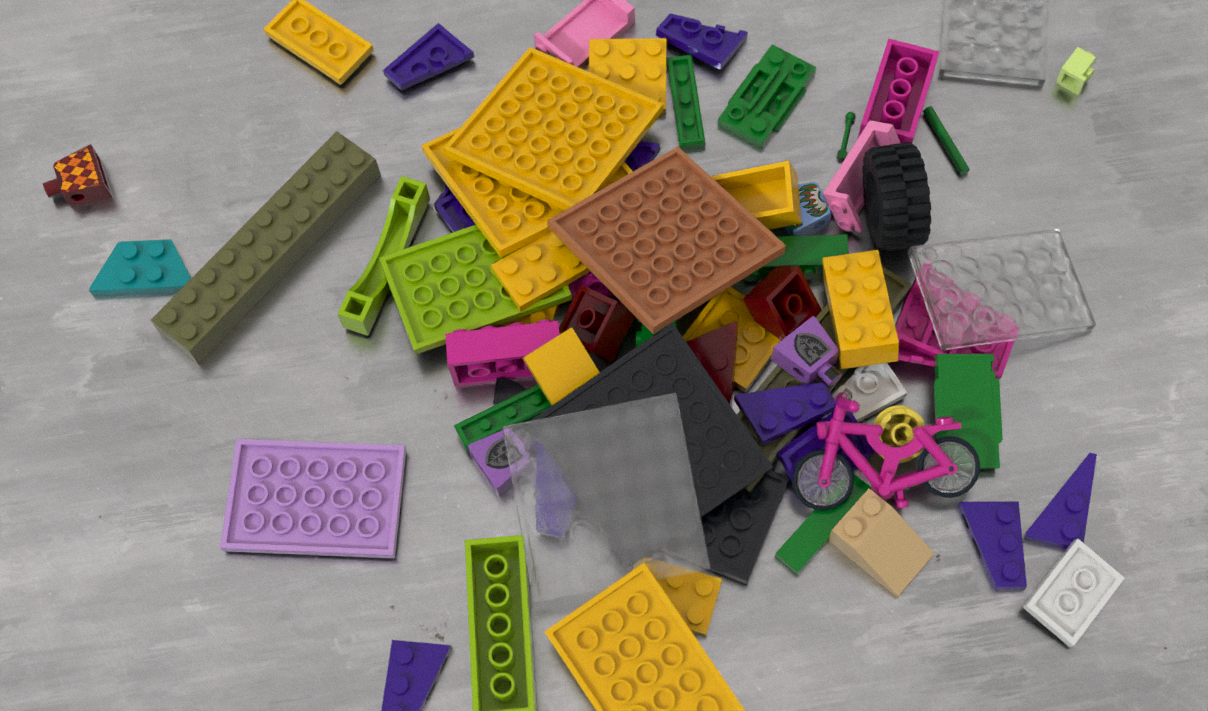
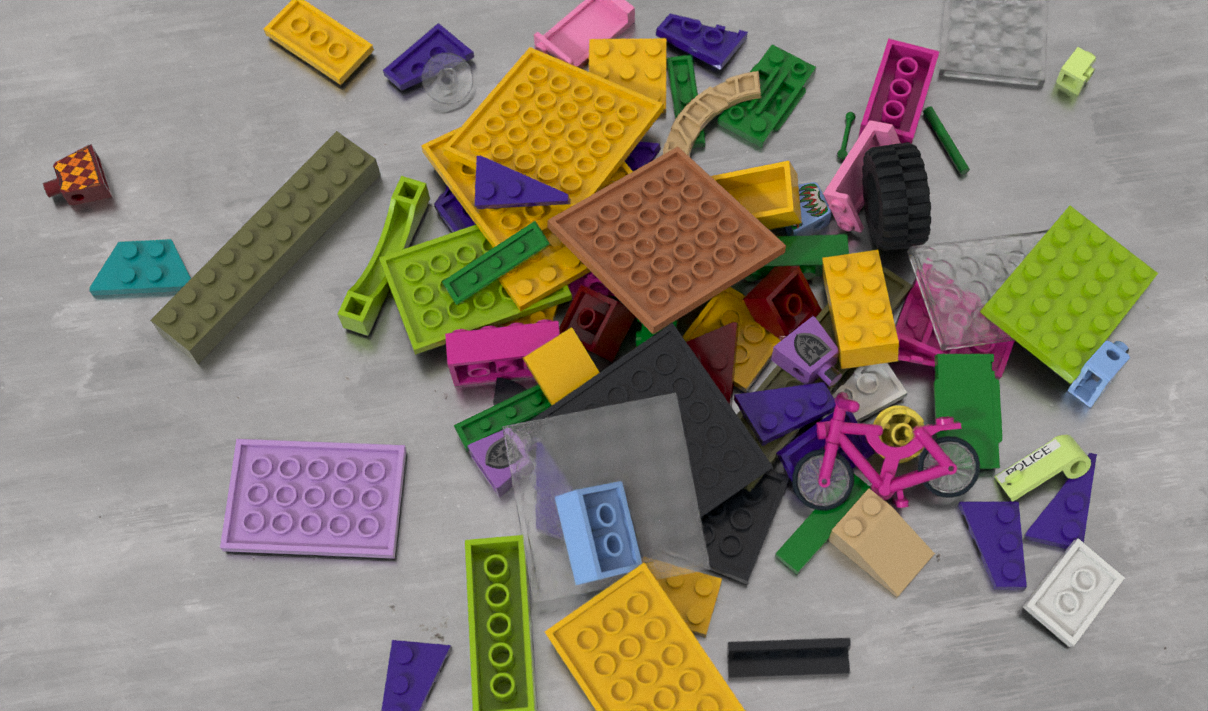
(449, 66): none -> clear dish
(496, 263): none -> green tile
(506, 188): none -> dark purple wing
(598, 532): none -> light blue slope
(707, 106): none -> tan tile
(788, 658): none -> black fence
(1056, 456): none -> yellowish green door
(1069, 294): none -> lime plate
(1104, 363): none -> light blue torso

